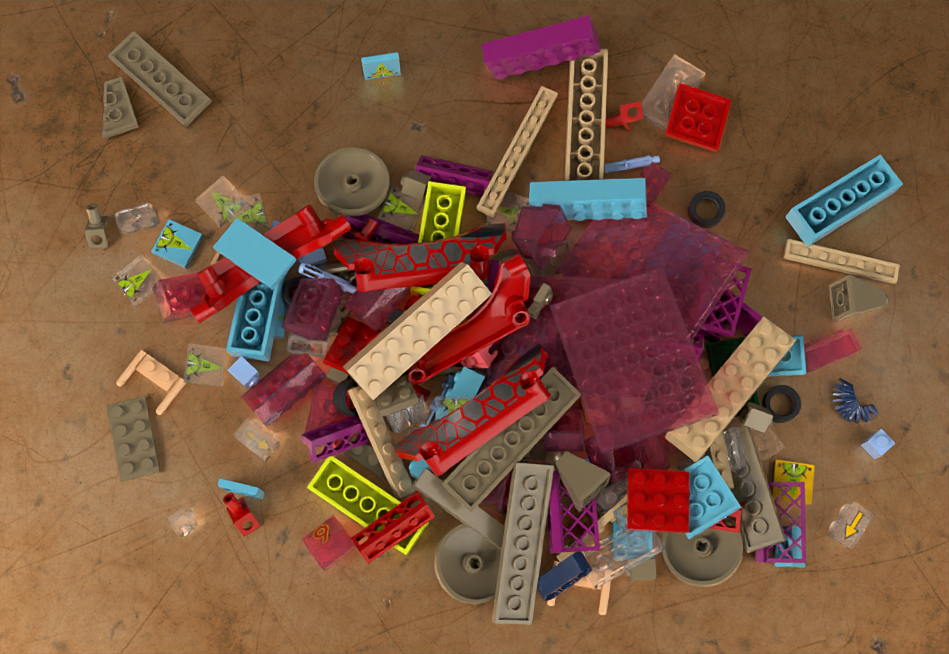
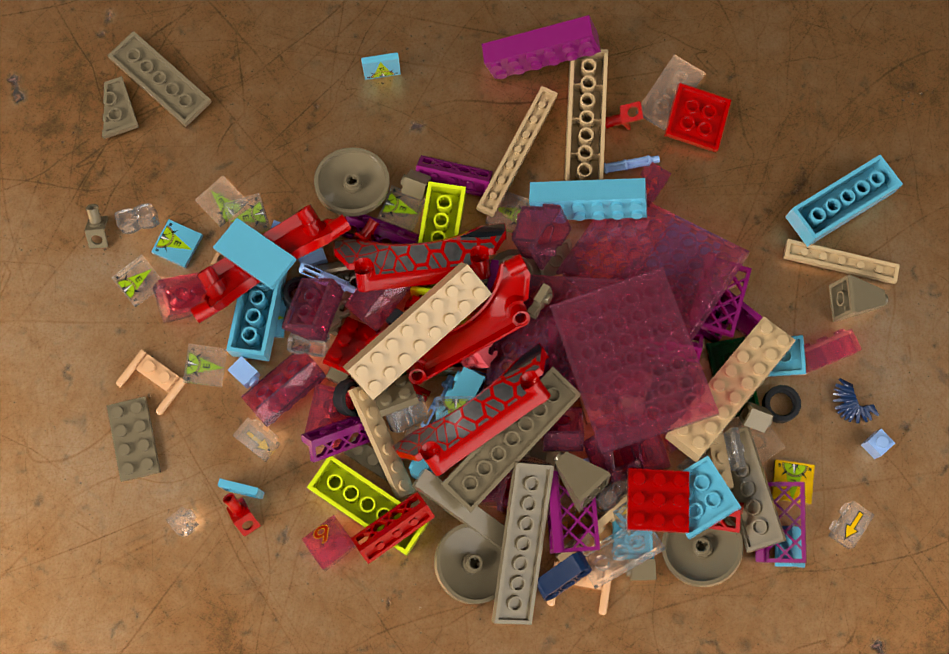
(713, 197): black tyre -> none

